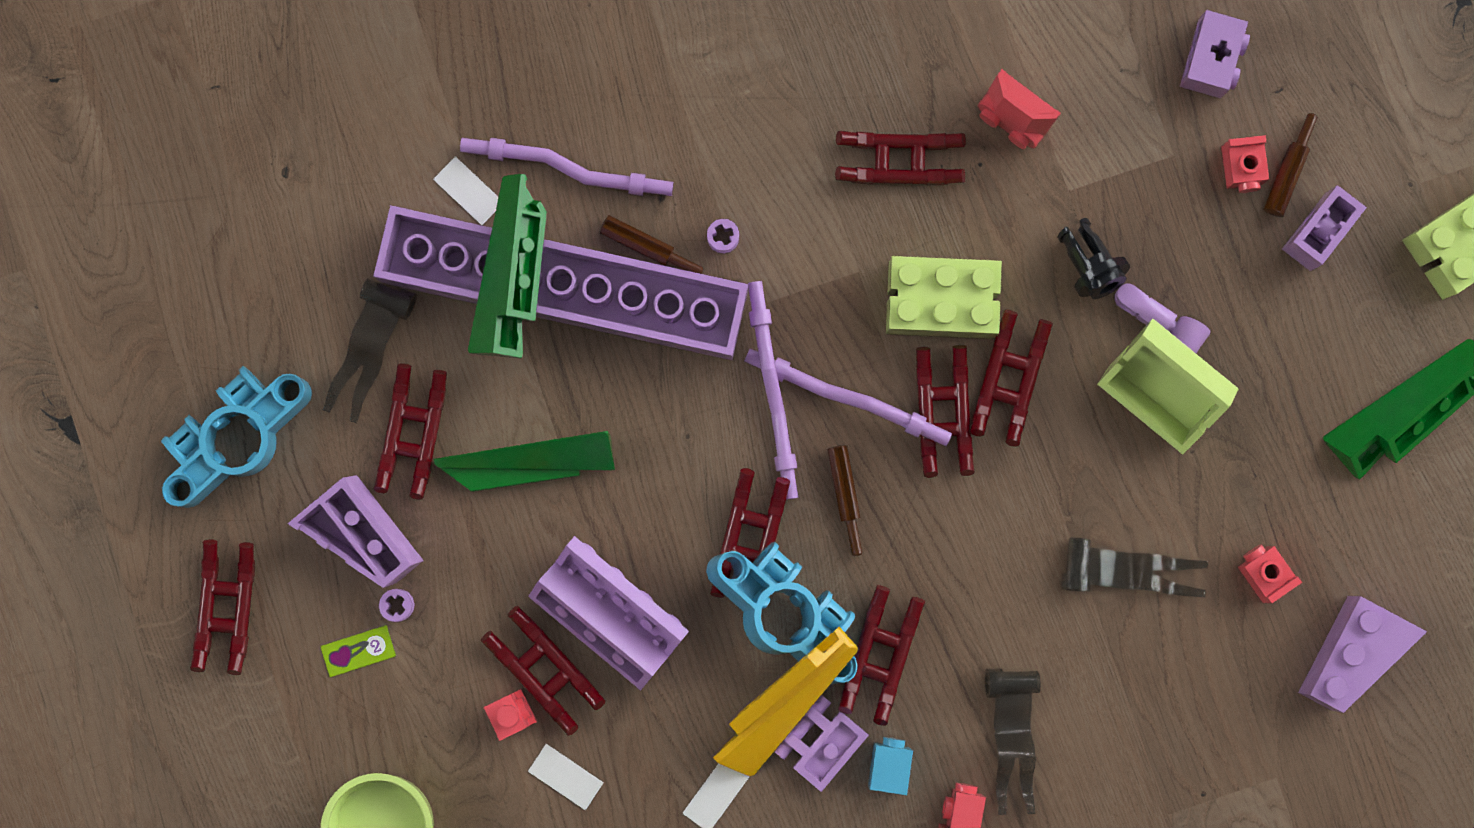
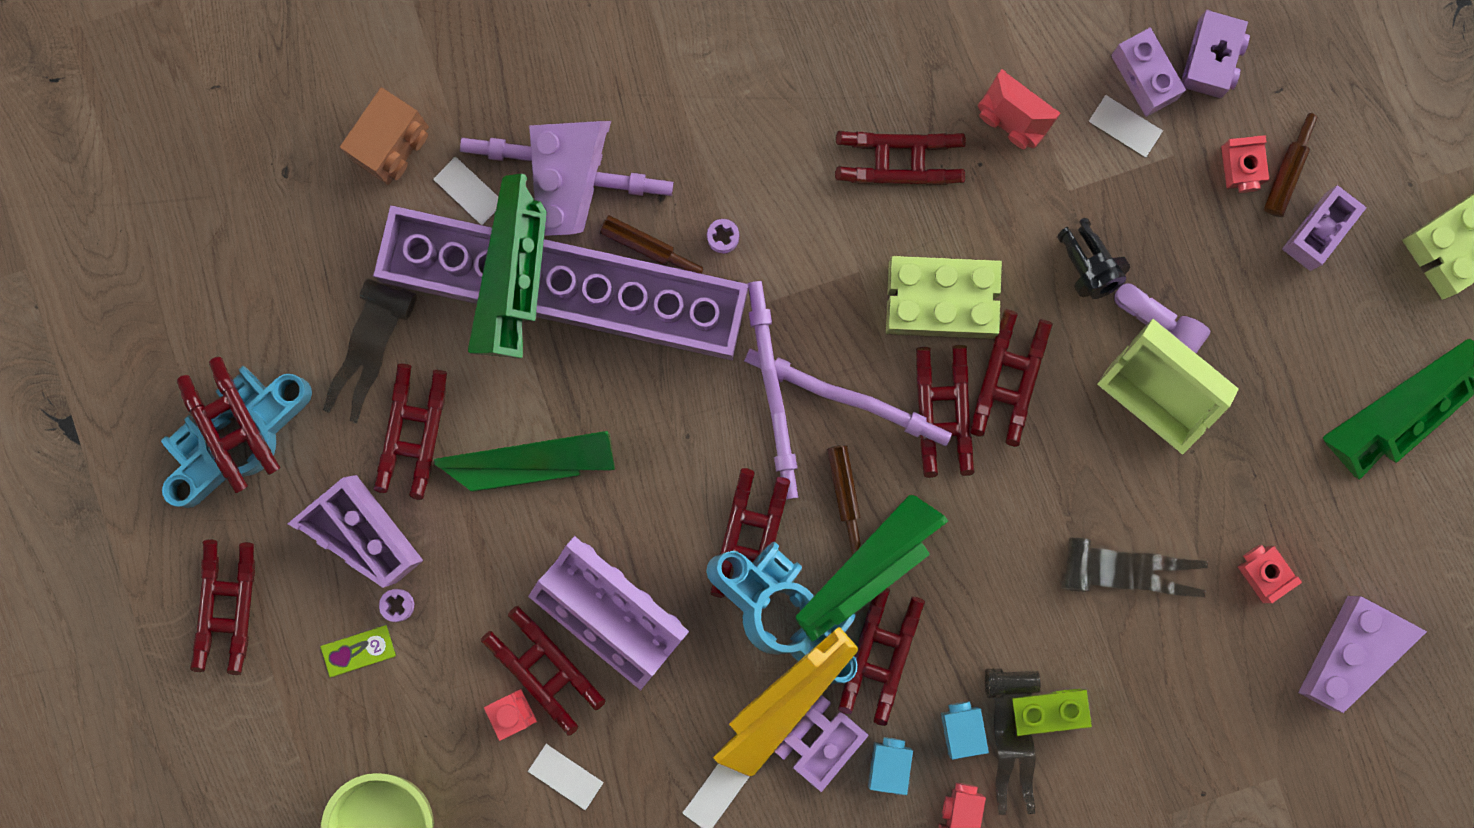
(247, 432): none -> dark red piece
(385, 137): none -> nougat brick
(565, 171): none -> lavender wedge
(873, 567): none -> green wedge
(964, 731): none -> medium azure brick
(1052, 712): none -> lime plate
(1125, 126): none -> white sticker
(1148, 72): none -> lavender brick

